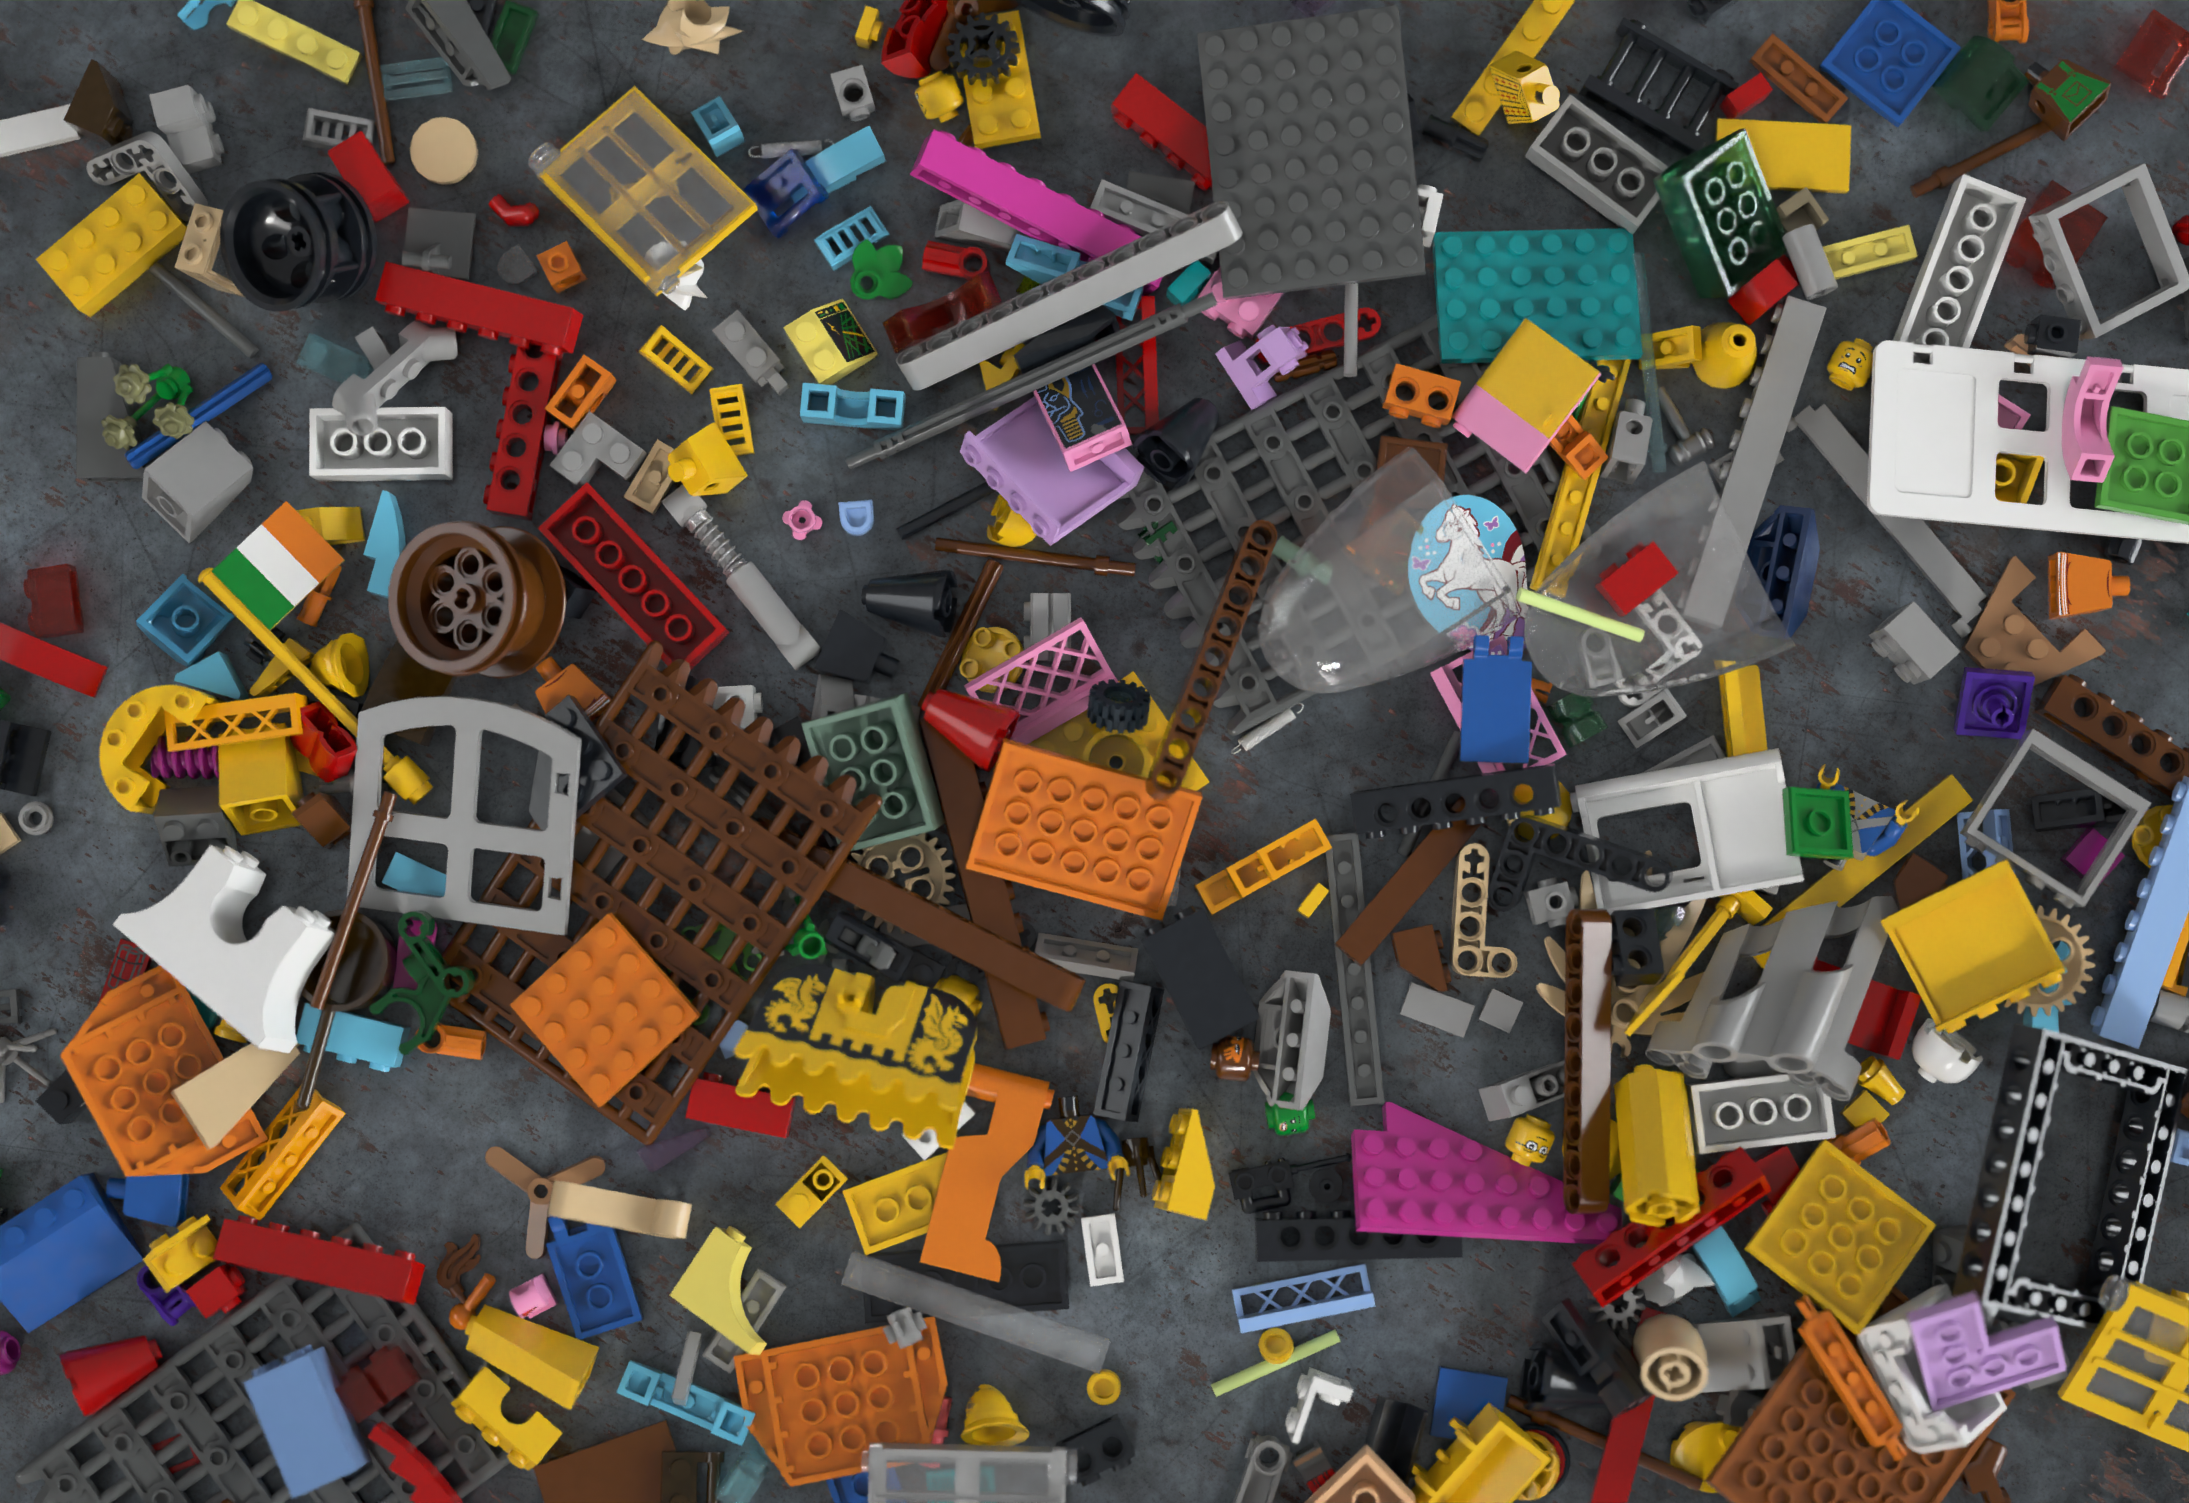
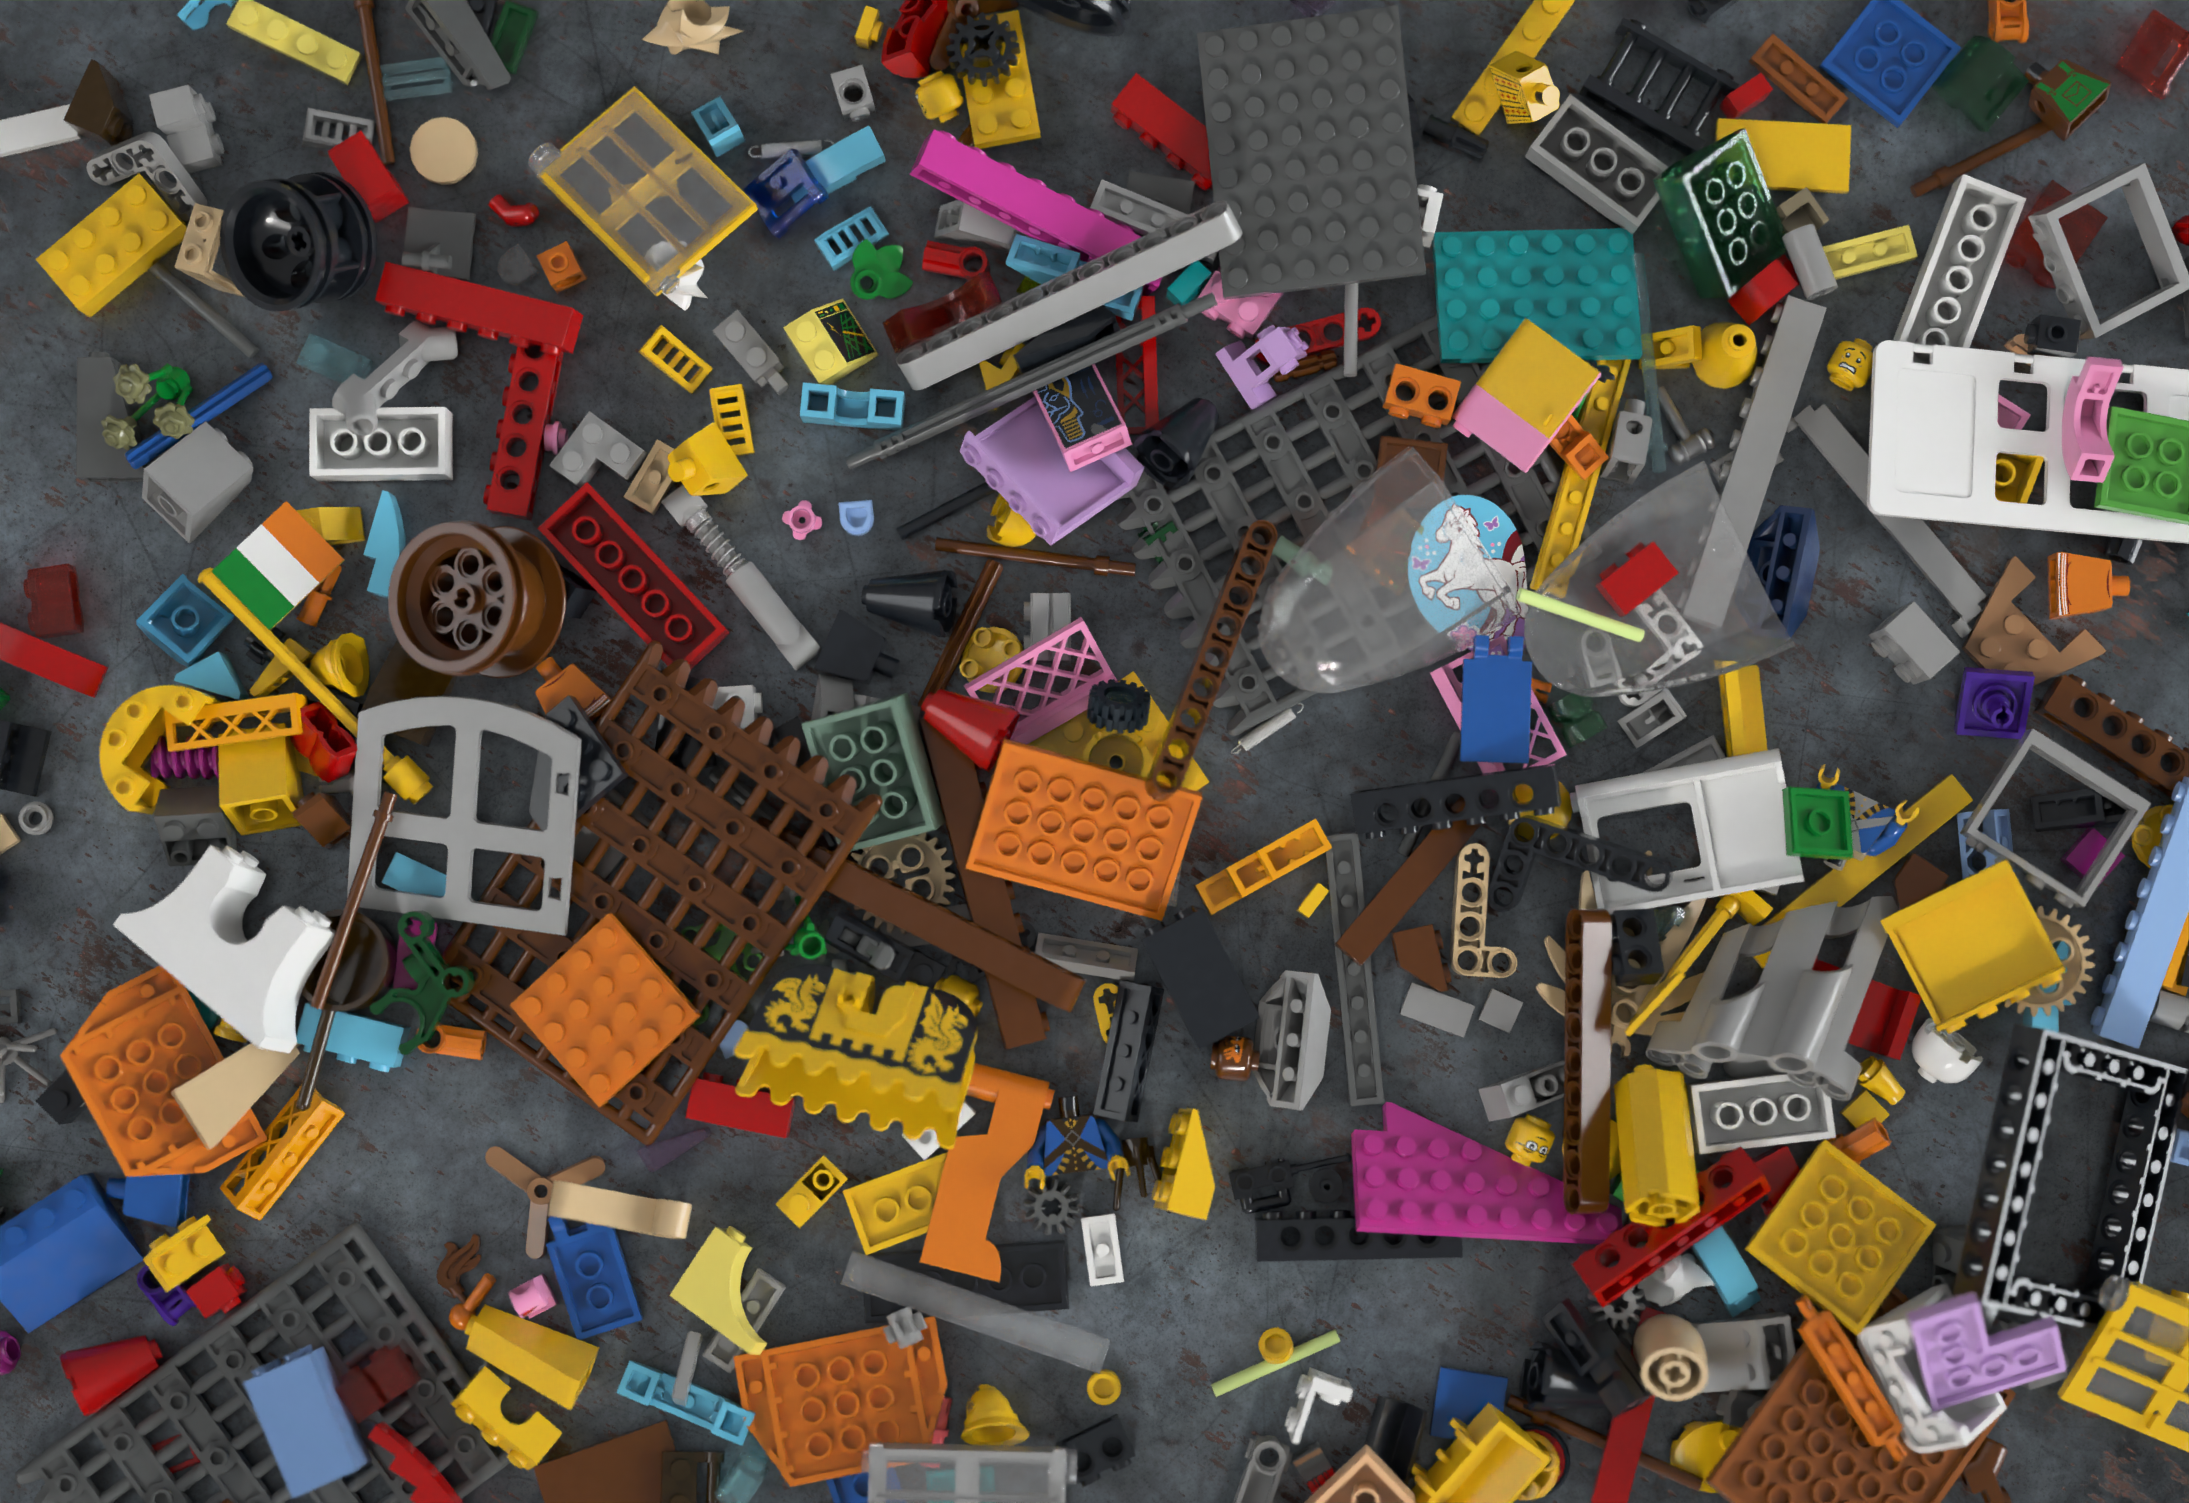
(127, 964): tile -> none
(318, 1260): red brick -> none
(374, 346): light grey piece -> none
(580, 393): orange brick -> none
(1286, 1120): green head -> none
(1303, 1311): light blue fence -> none
(1539, 905): light grey brick -> none

